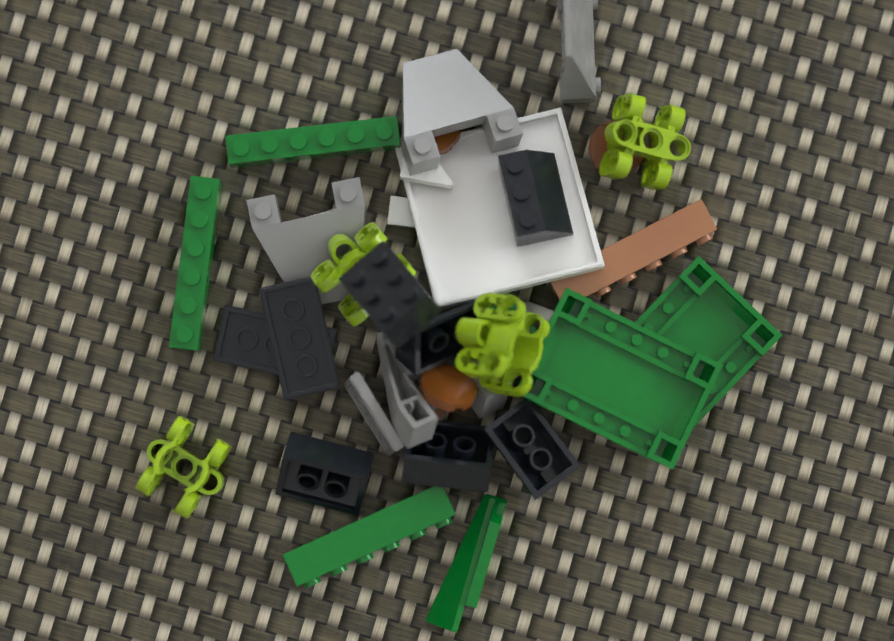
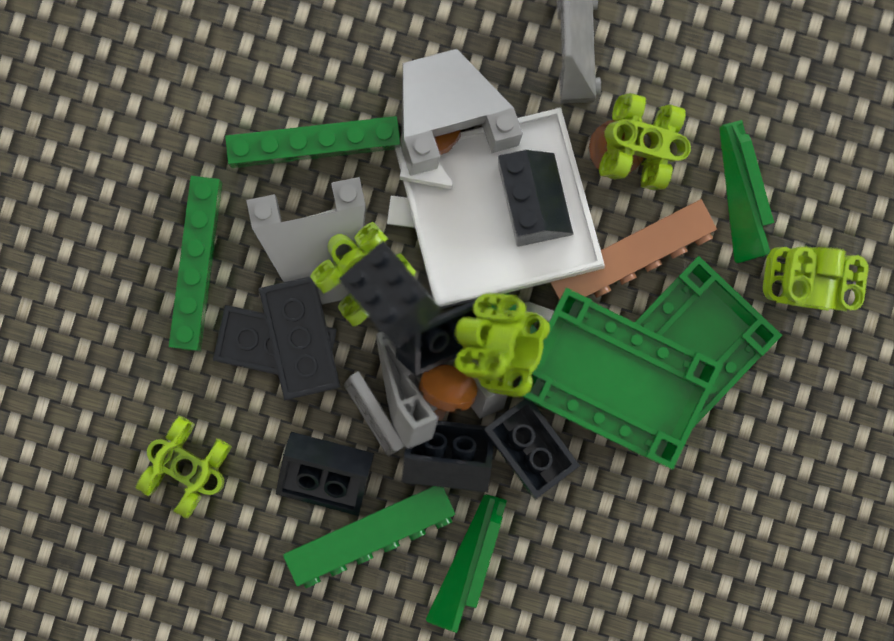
(745, 194): none -> green wedge
(815, 277): none -> lime piece

